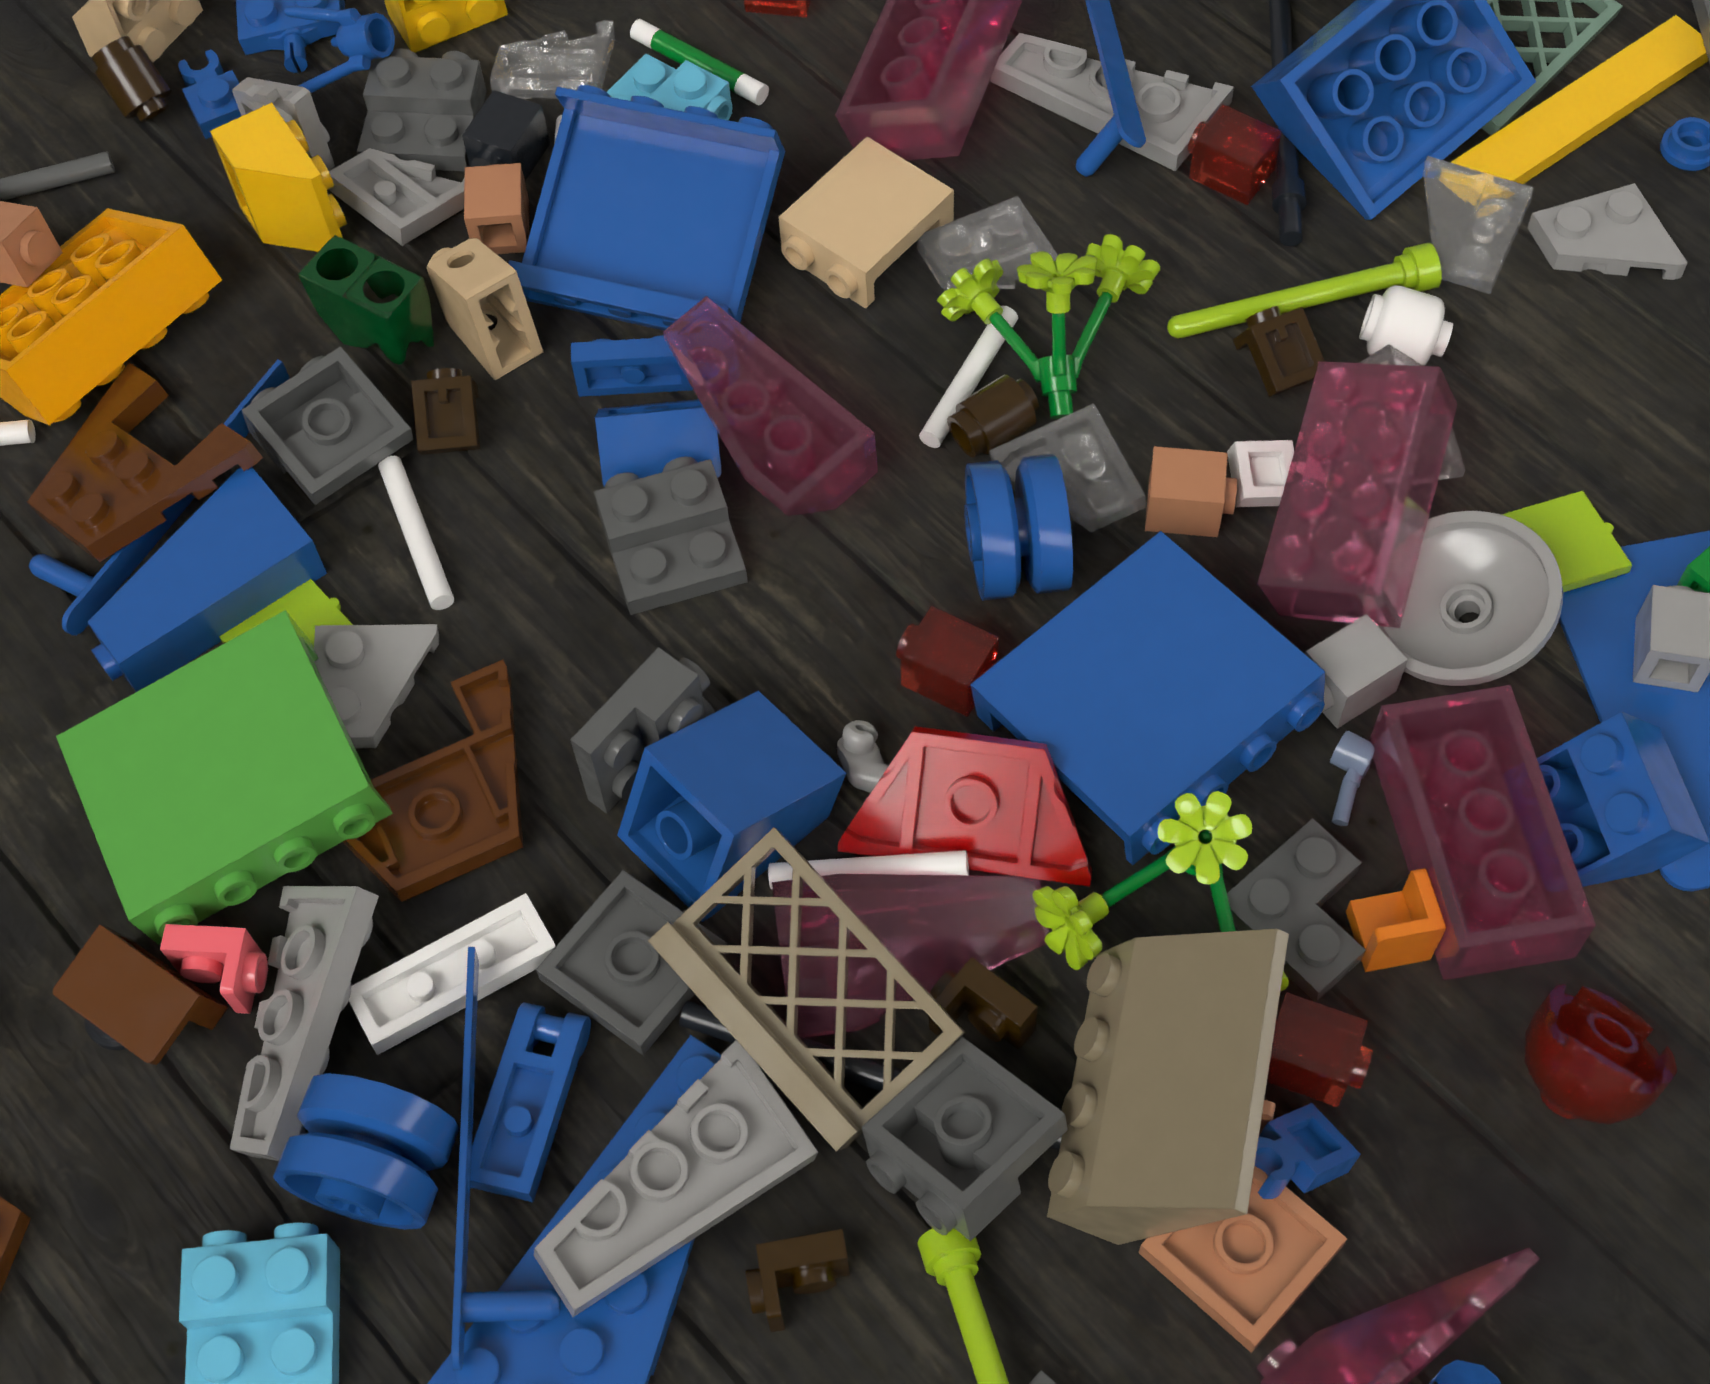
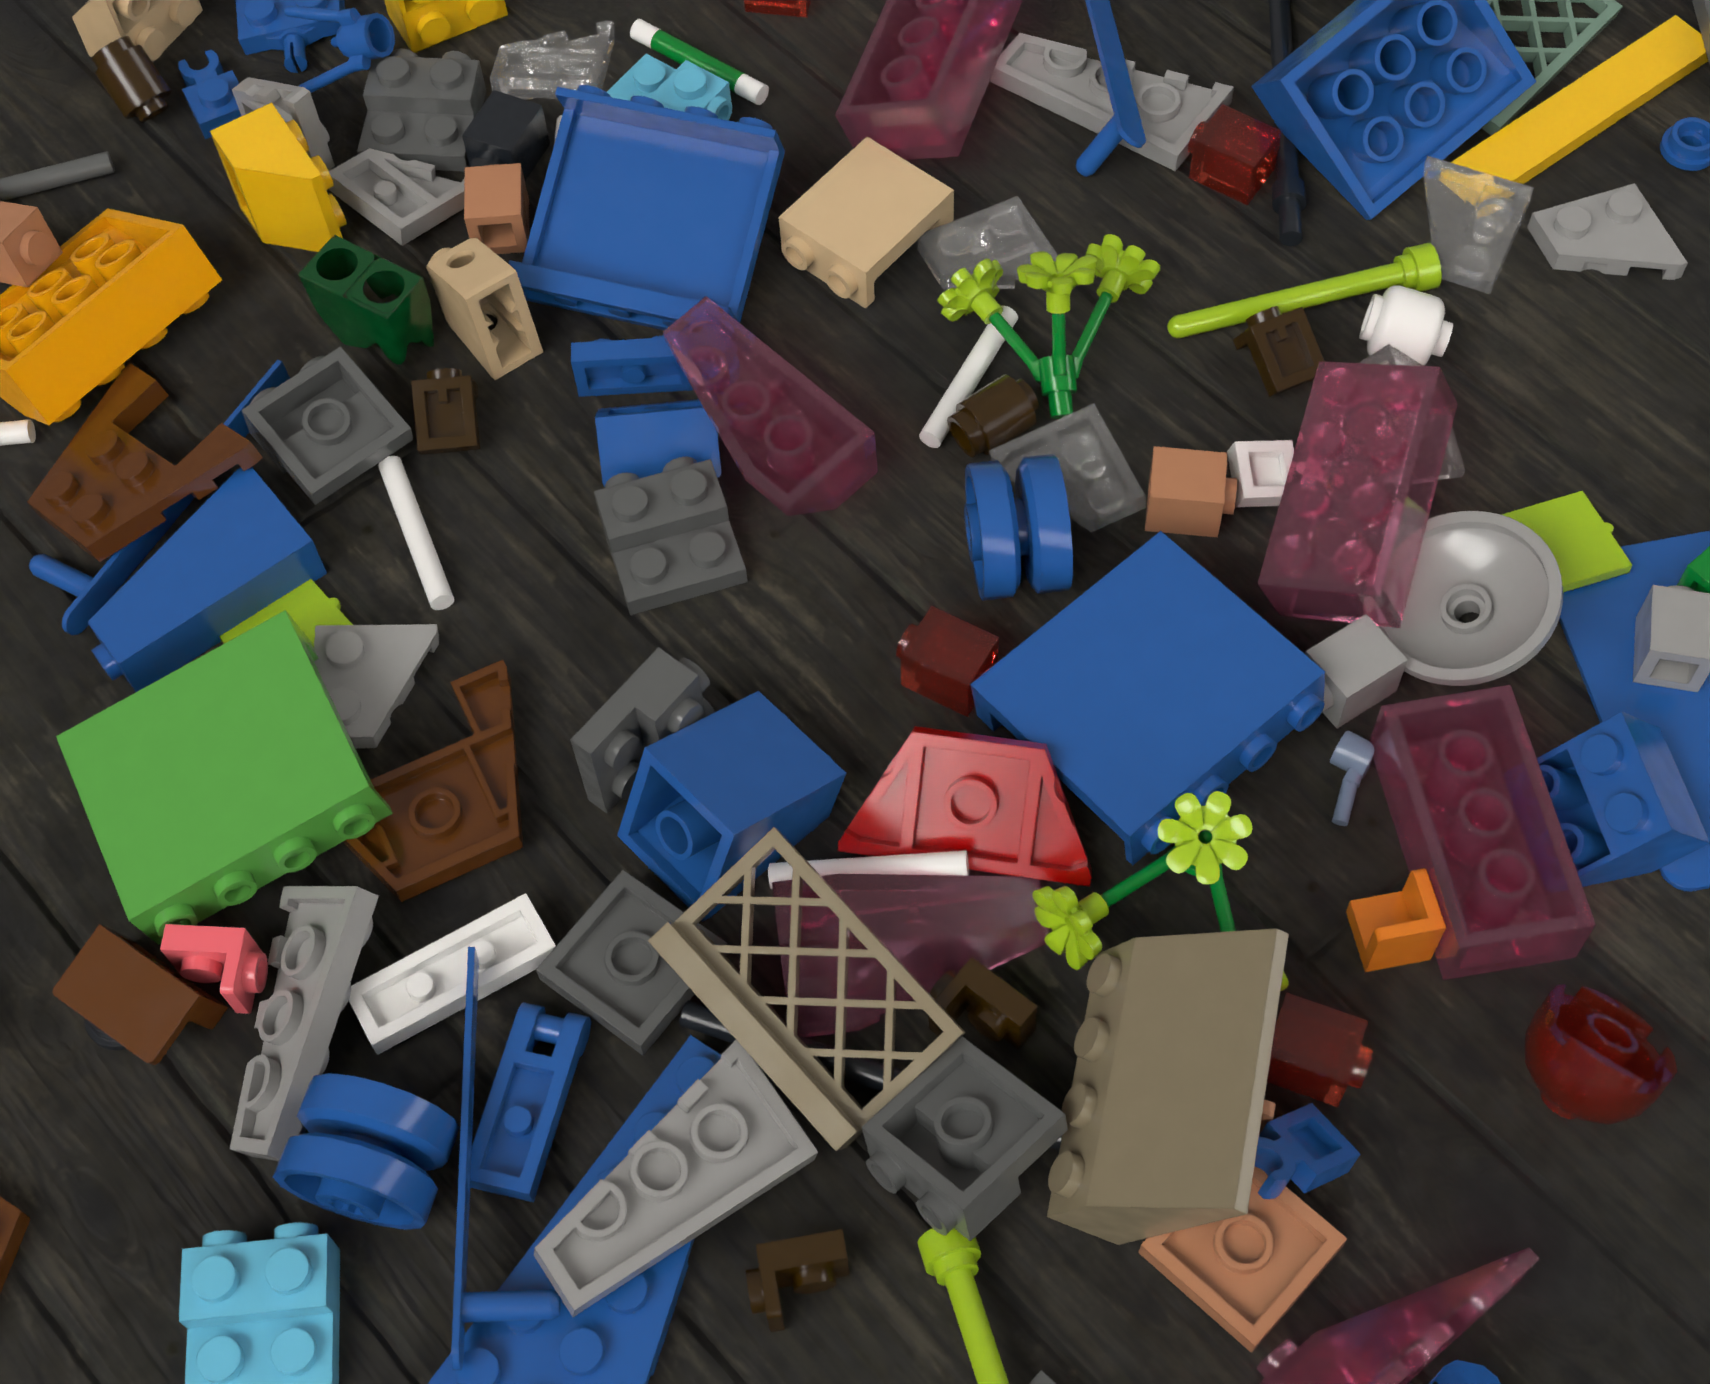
(861, 755): light grey arm -> none
(1288, 896): dark grey plate -> none

